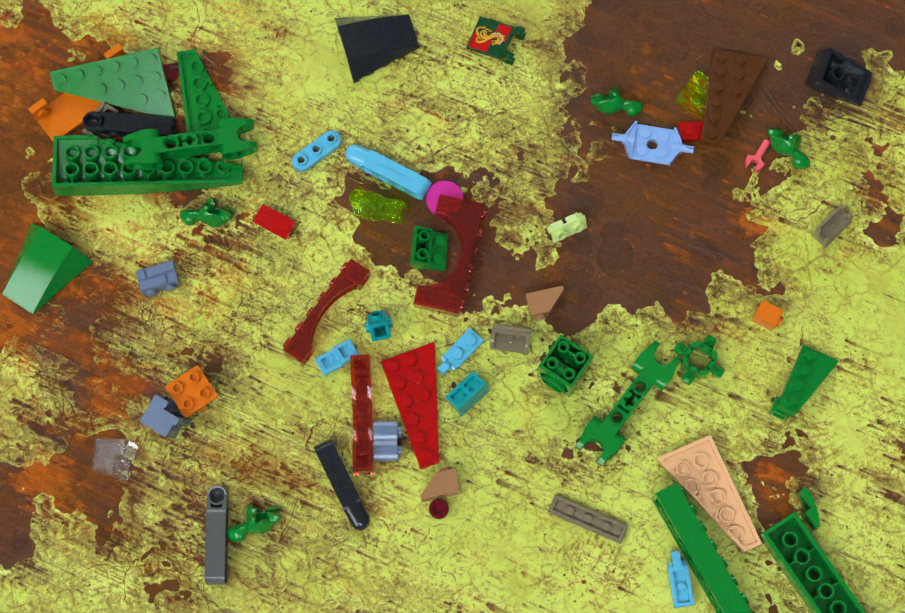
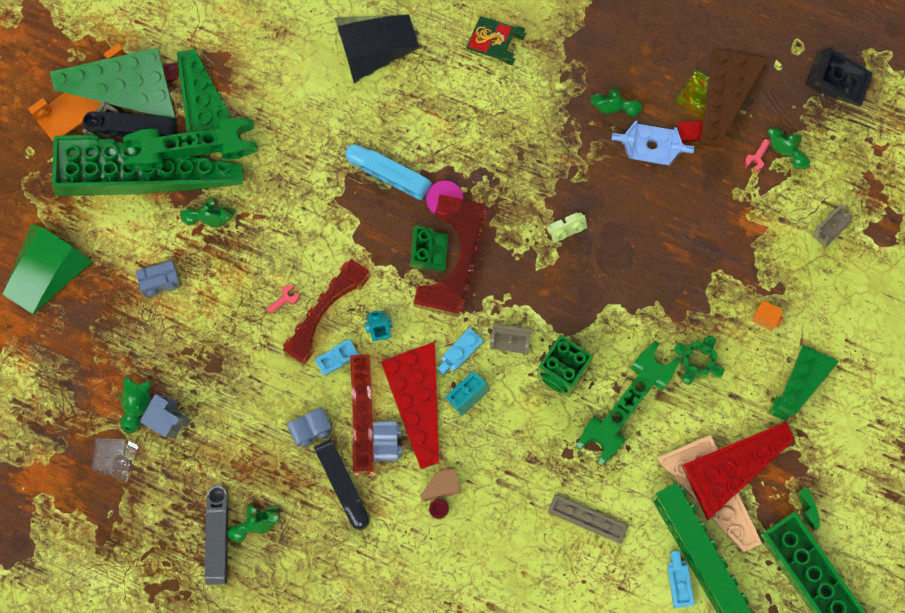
(134, 402): none -> green animal
(191, 392): orange bracket -> none
(275, 222): red hinge -> none
(284, 299): none -> coral bar
(310, 427): none -> sand blue brick
(312, 158): medium azure plate -> none
(376, 207): clear neon green piece -> none
(542, 302): medium nougat slope -> none
(727, 470): none -> red wing

